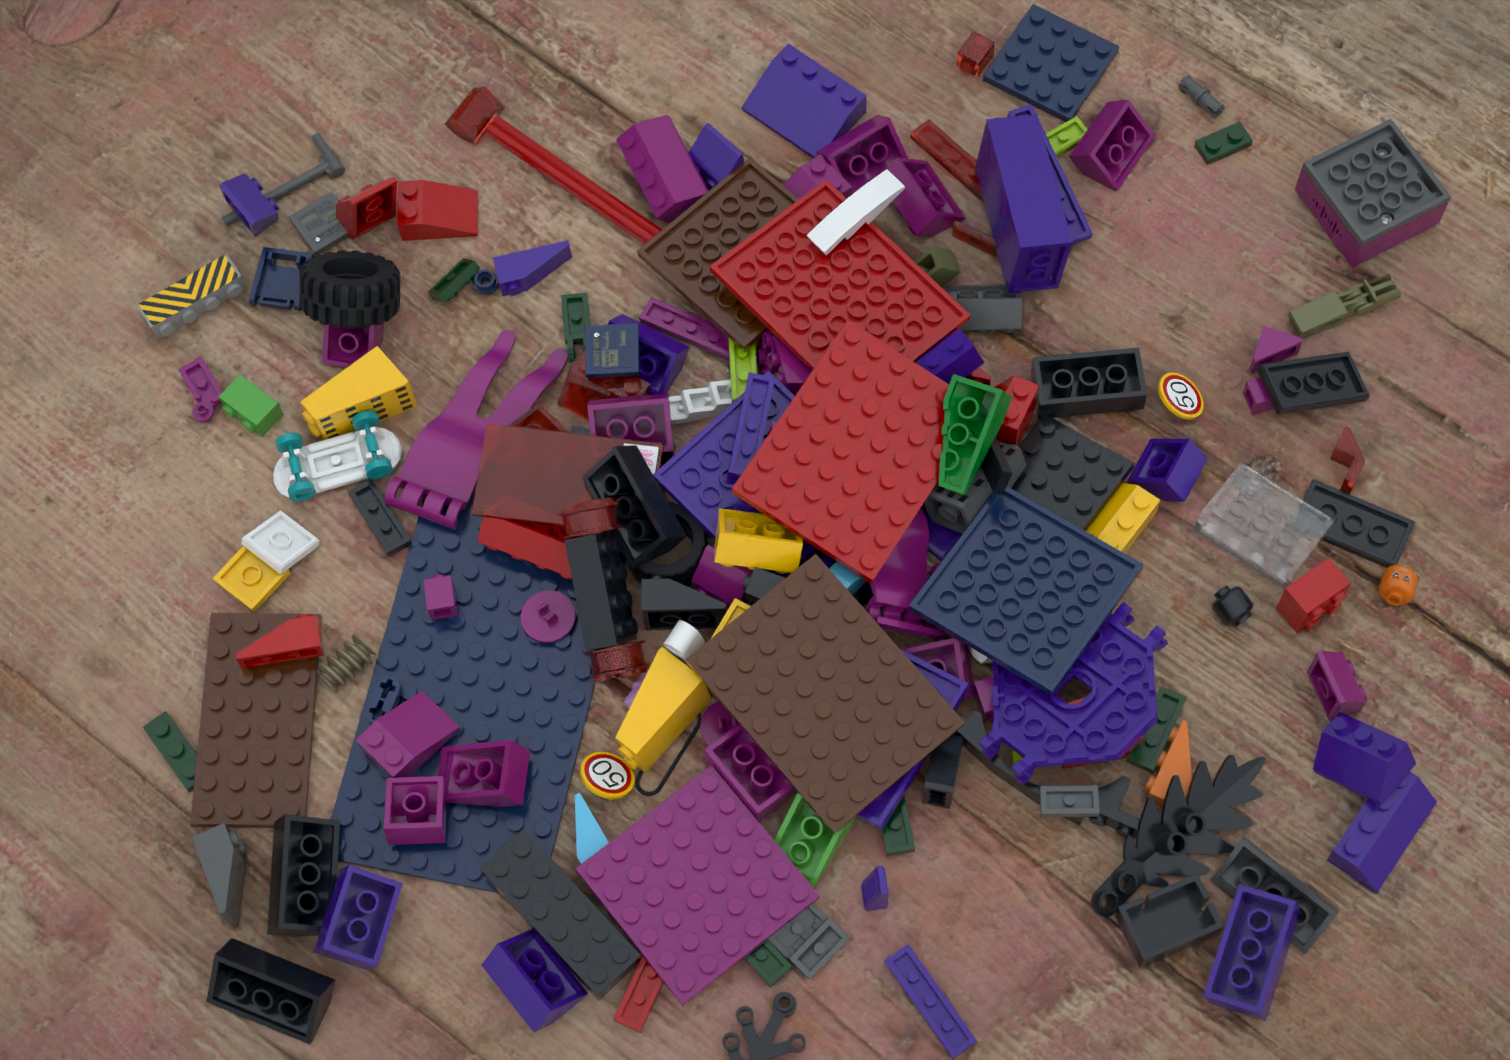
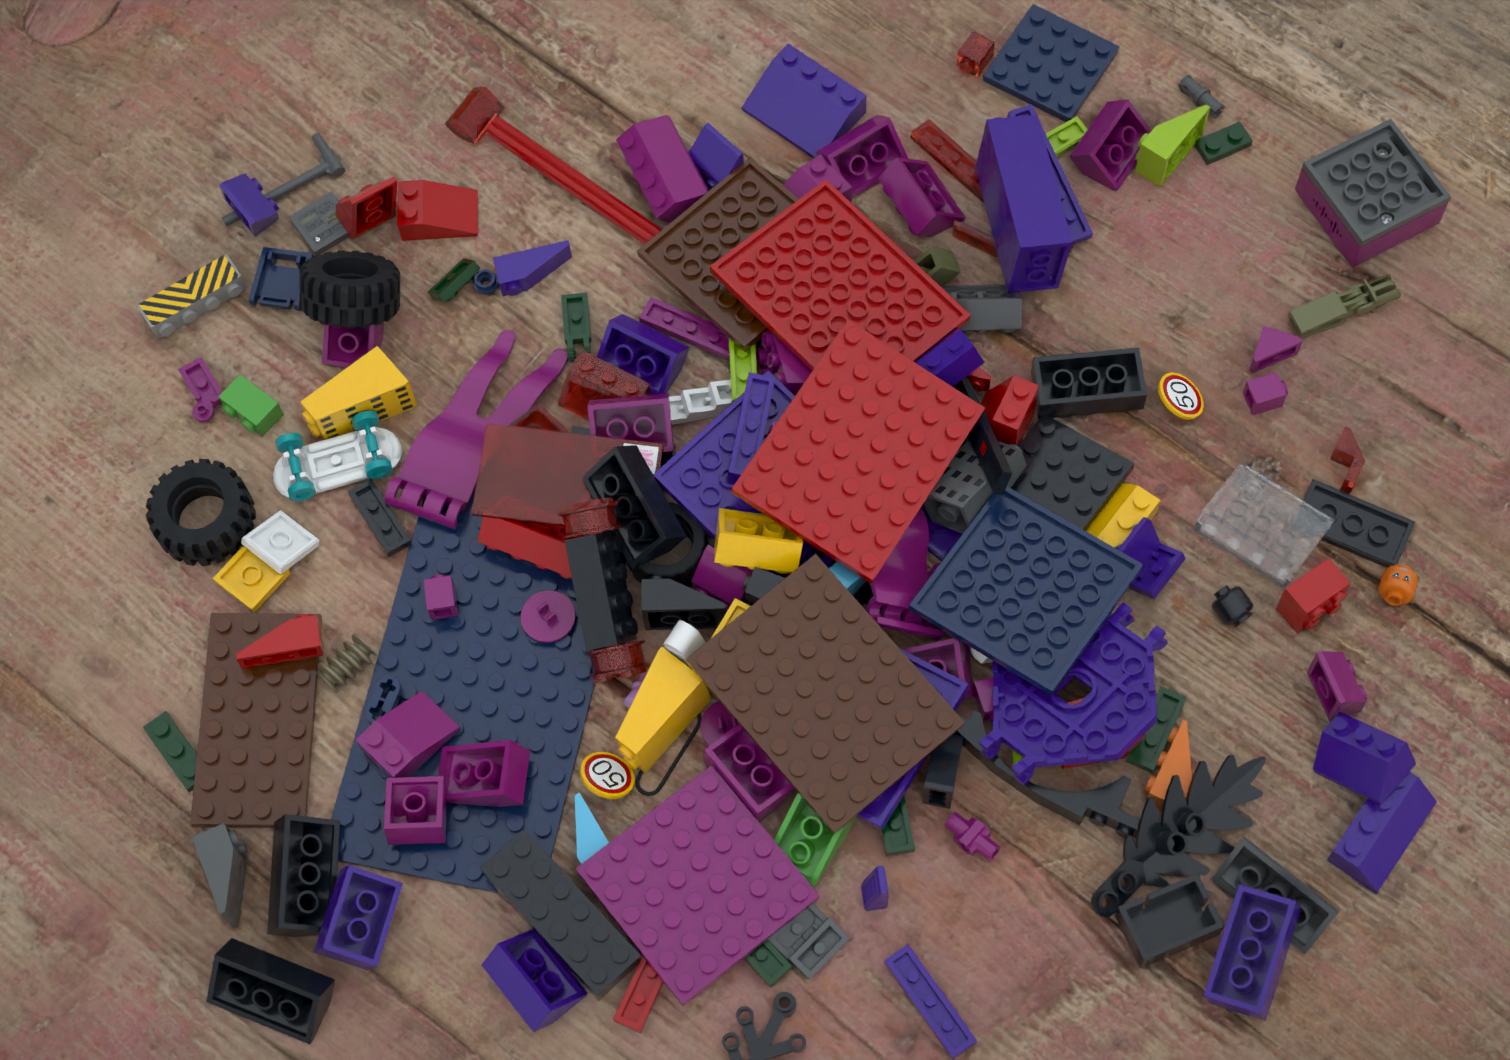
(183, 487): none -> black tyre
(612, 350): dark blue tile -> none
(855, 211): white slope -> none
(970, 426): green wedge -> none
(972, 836): none -> magenta axle
(1069, 801): dark grey plate -> none
(1158, 560): none -> dark purple bracket
(1168, 468): dark purple slope -> none
(1169, 144): none -> lime slope
(1312, 383): black tile -> none

